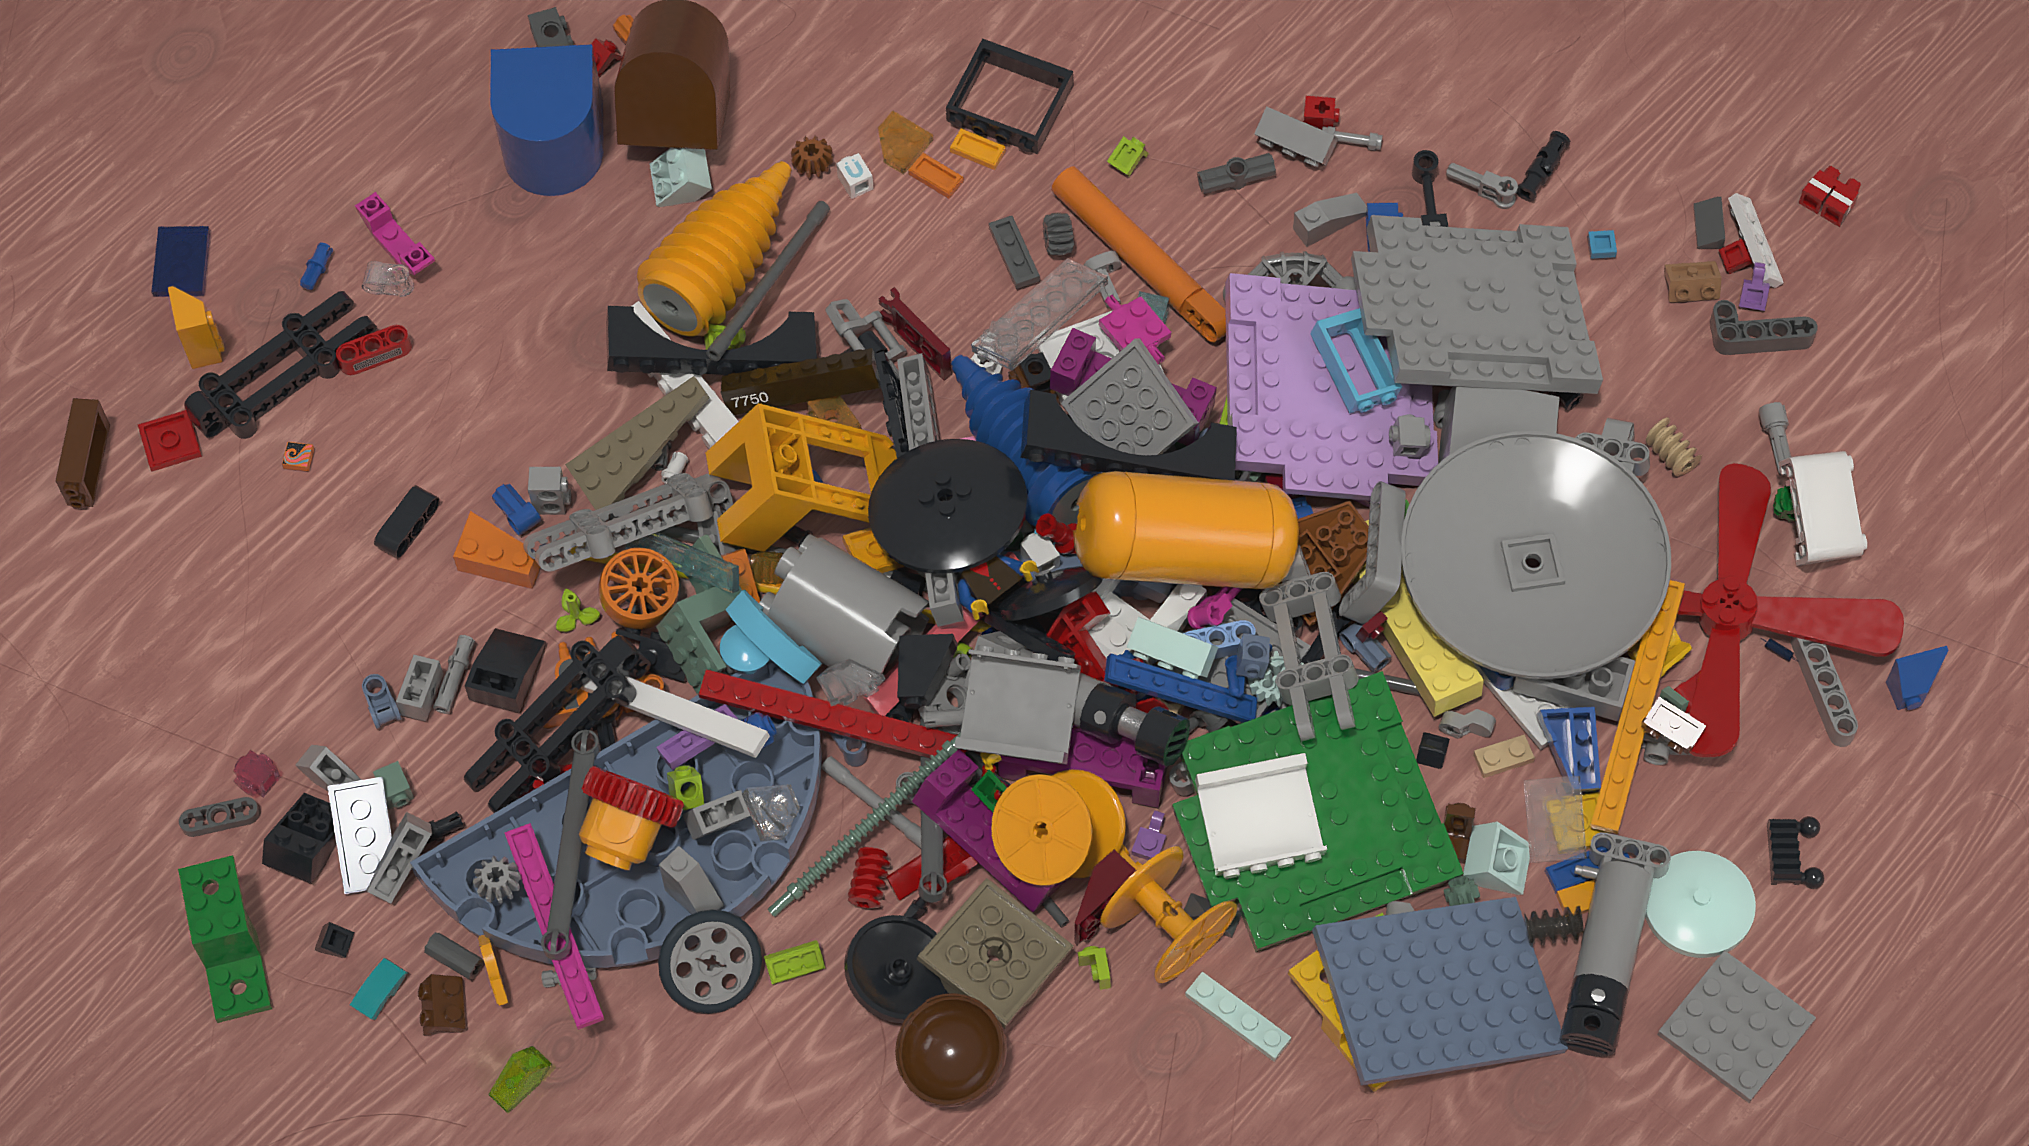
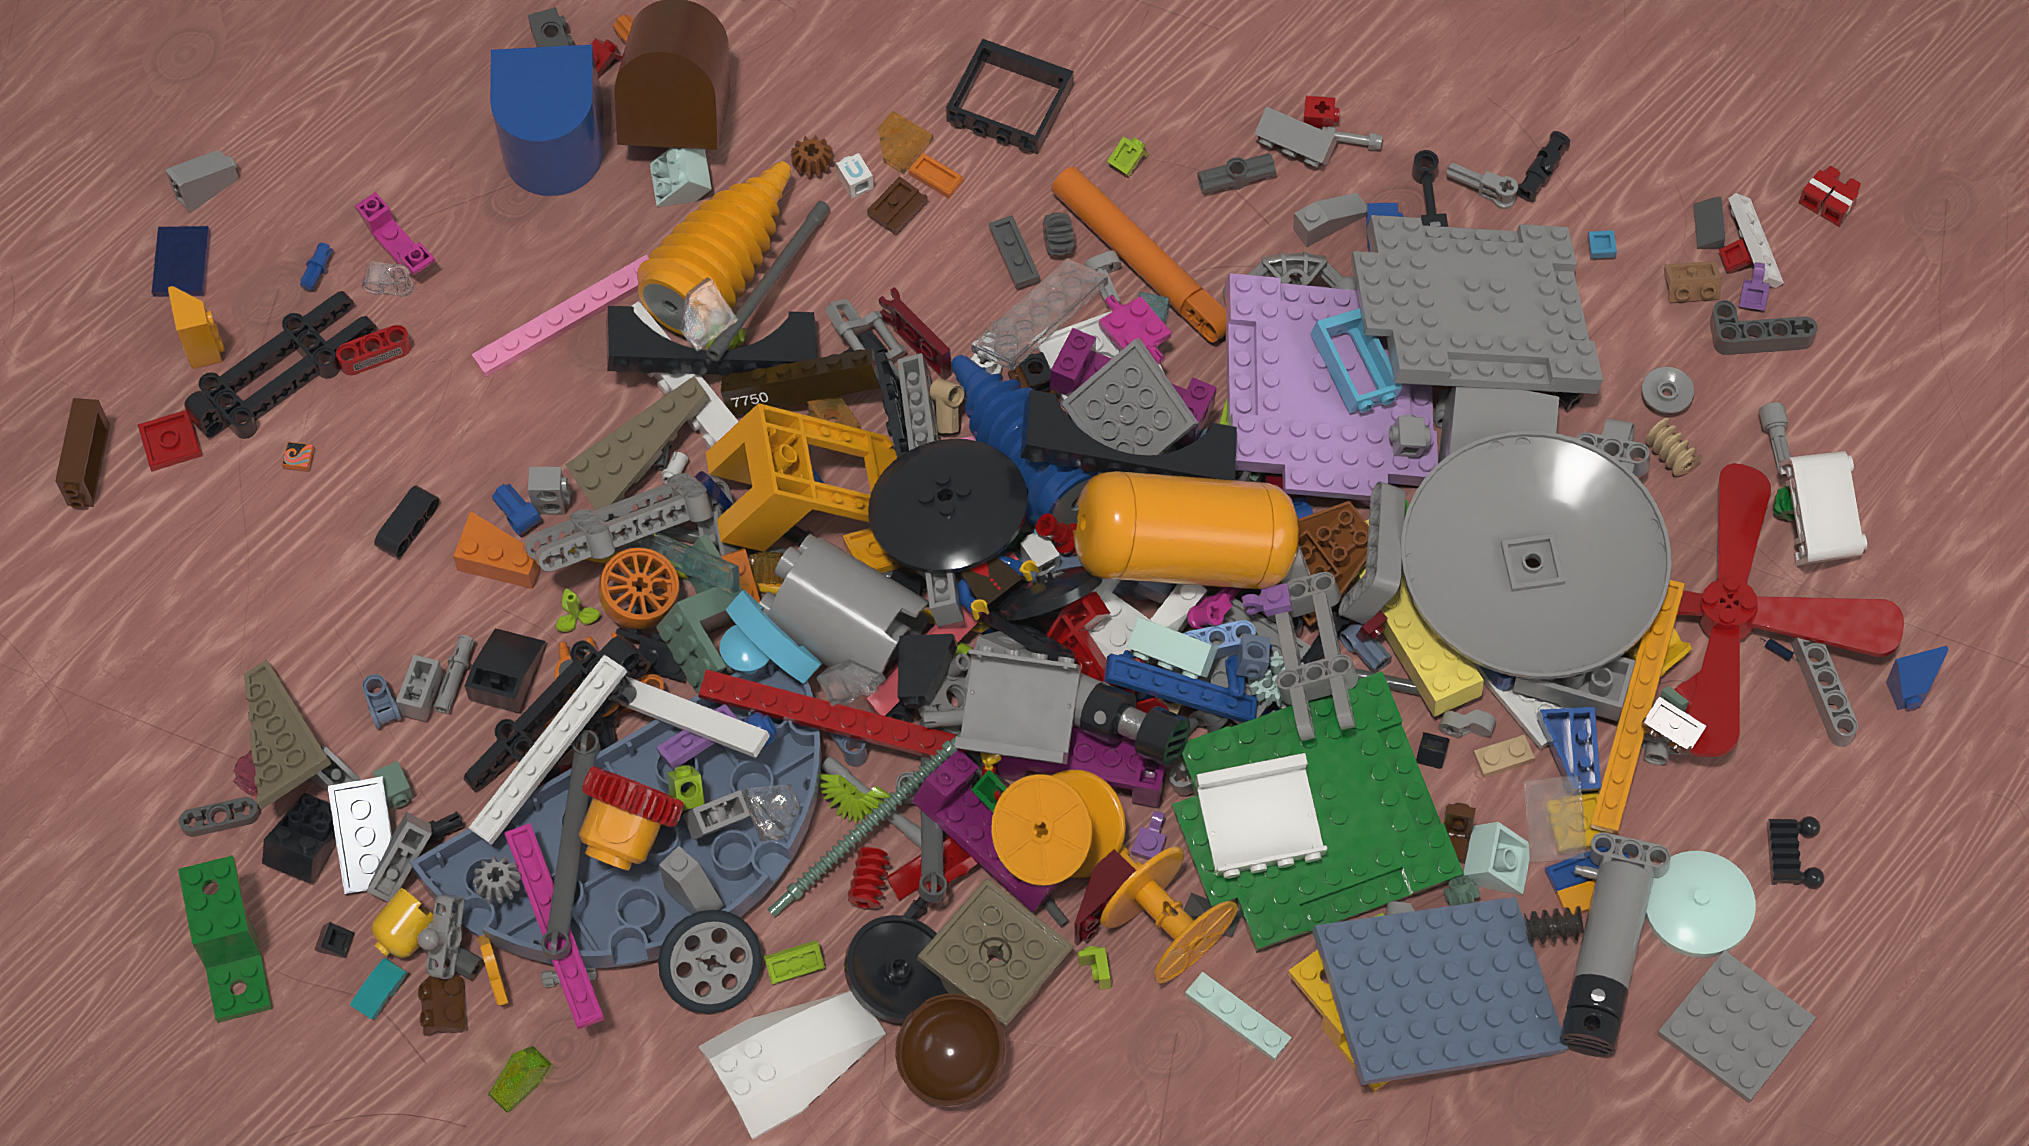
(201, 178): none -> light grey slope
(280, 739): none -> dark tan wing
(399, 925): none -> yellow cylinder
(443, 936): none -> light grey piece
(547, 749): none -> white tile
(558, 320): none -> bright pink plate
(705, 314): none -> clear plate
(714, 490): none -> clear blue tile
(790, 1057): none -> white wedge
(851, 799): none -> lime hair
(897, 205): none -> reddish brown plate
(947, 398): none -> tan piece
(977, 149): light orange tile -> none
(1272, 602): none -> medium lavender plate
(1670, 381): none -> light grey dish

